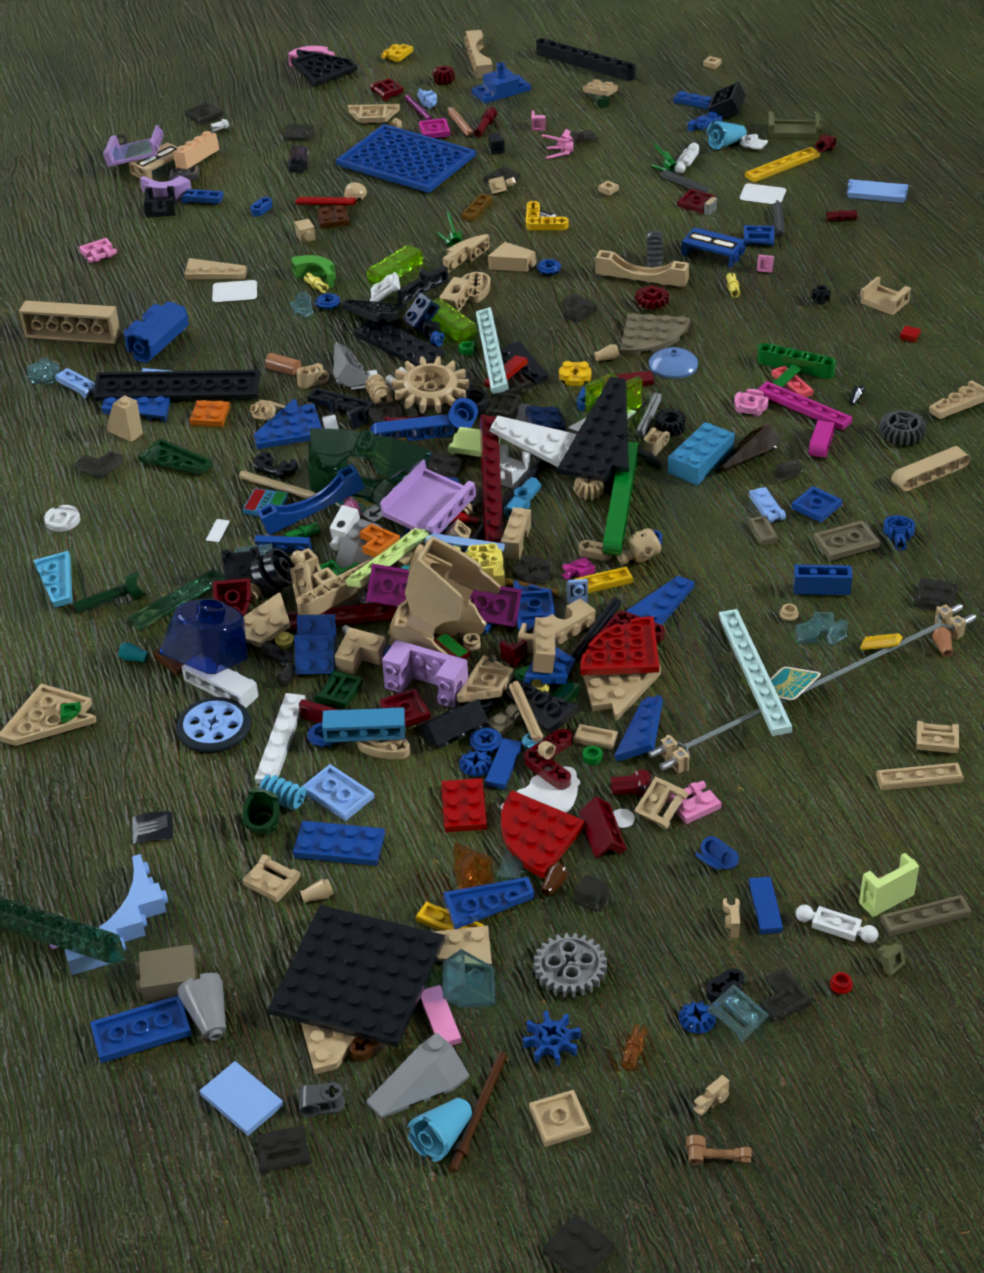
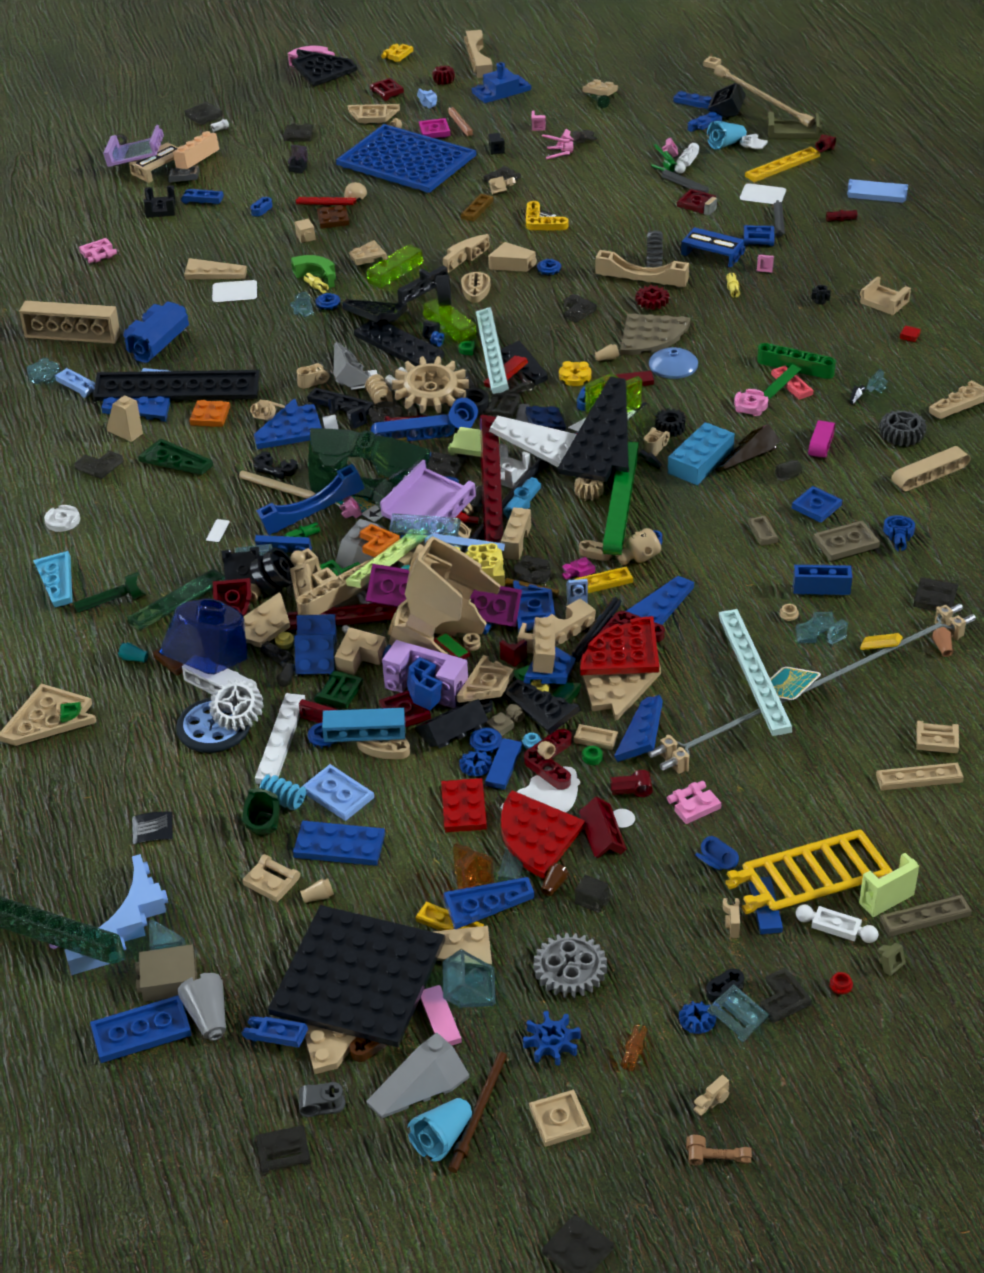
(160, 188): lavender arch -> none
(162, 937): none -> clear light blue slope
(228, 698): none -> white gear
(241, 1098): light blue tile -> none
(263, 497): tile -> none
(275, 1031): none -> blue hinge
(282, 364): nougat brick -> none
(342, 524): white torso -> none
(367, 253): none -> tan wing
(385, 287): white plate -> none
(418, 107): magenta bar -> none
(420, 311): dark blue brick -> none
(422, 685): none -> blue brick
(424, 525): none -> clear light blue plate
(443, 290): none -> black tyre
(453, 237): green plant -> none
(457, 292): tan brick -> none
(487, 119): dark red pin -> none
(526, 711): tan axle -> none
(586, 59): black beam -> none
(608, 188): tan plate -> none
(648, 414): light grey axle -> none
(655, 799): tan plate -> none
(670, 147): none -> bright pink tile
(723, 72): none -> tan hose
(765, 898): none -> yellow bar
(767, 505): light blue plate -> none
(805, 405): dark pink plate -> none
(877, 382): none -> clear light blue tile

